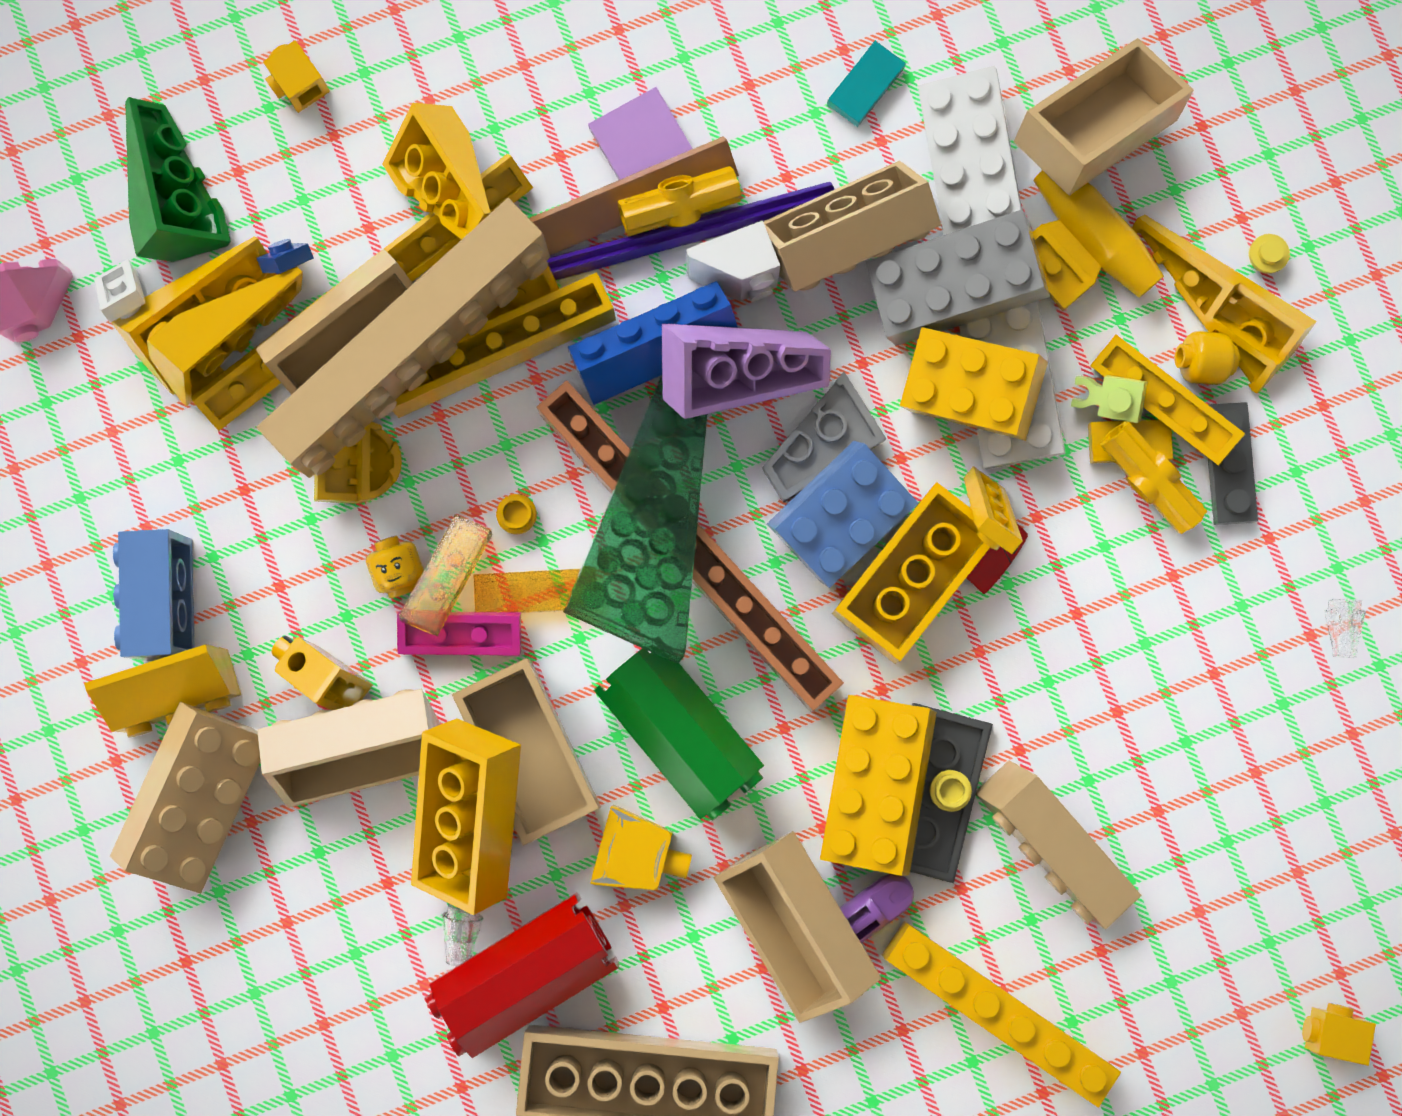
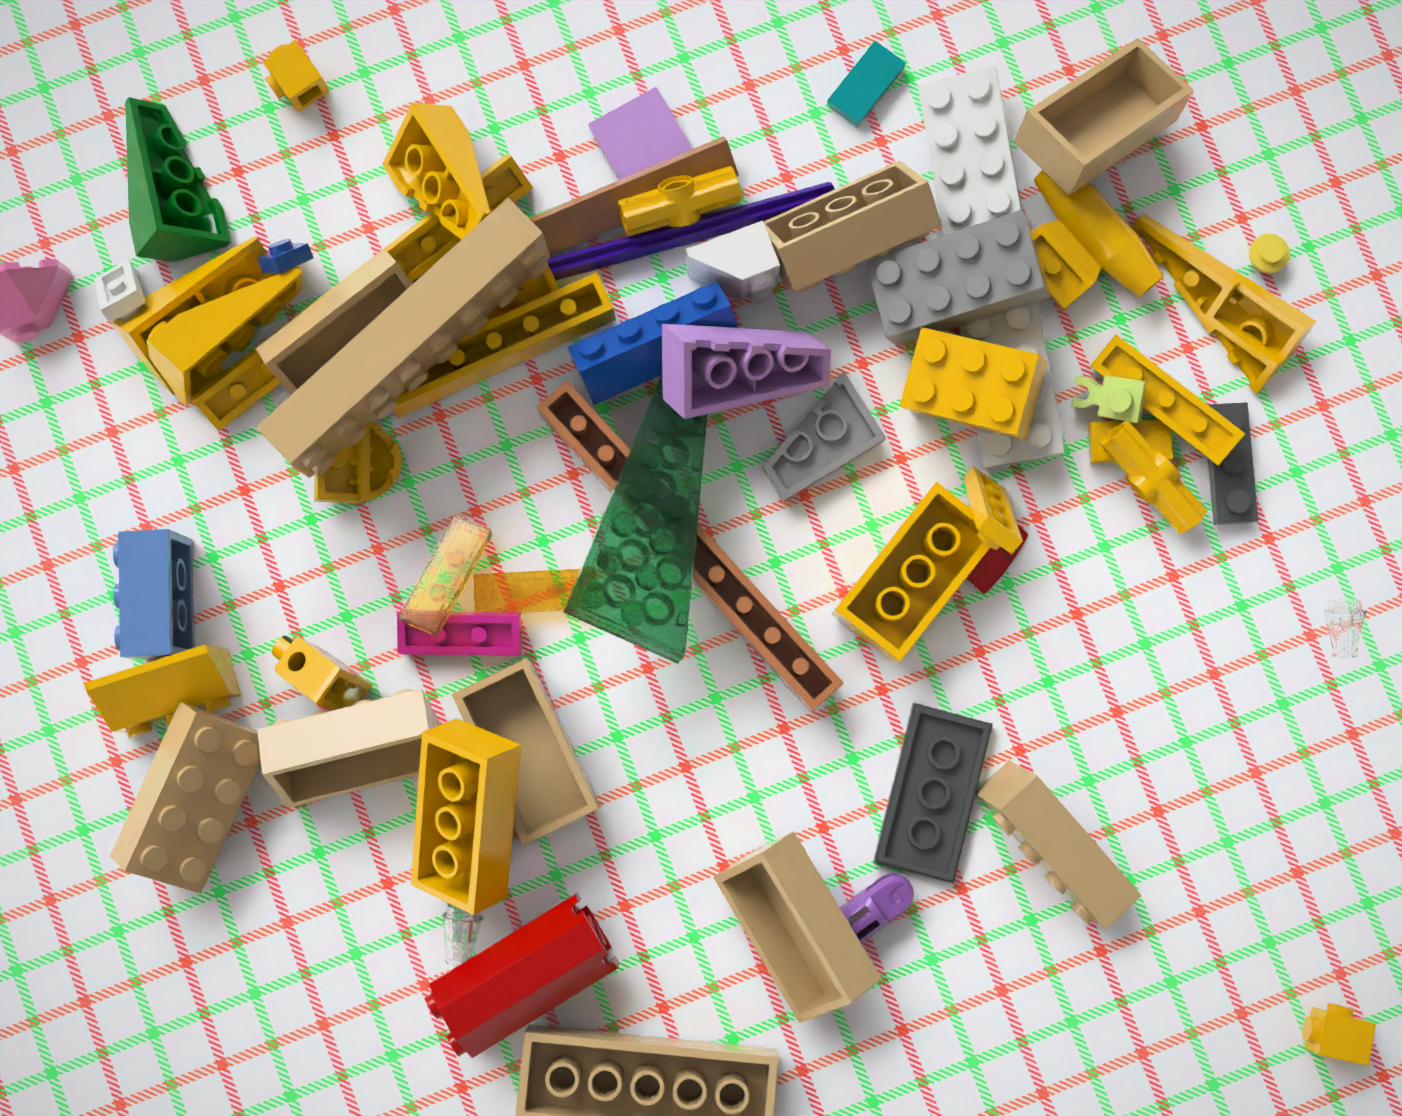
(394, 566): yellow head -> none
(516, 514): yellow plate -> none
(636, 853): yellow torso -> none
(681, 732): green brick -> none
(842, 513): medium blue brick -> none
(878, 785): yellow brick -> none
(950, 790): light yellow plate -> none
(1001, 1014): yellow brick -> none
(1207, 358): yellow head -> none

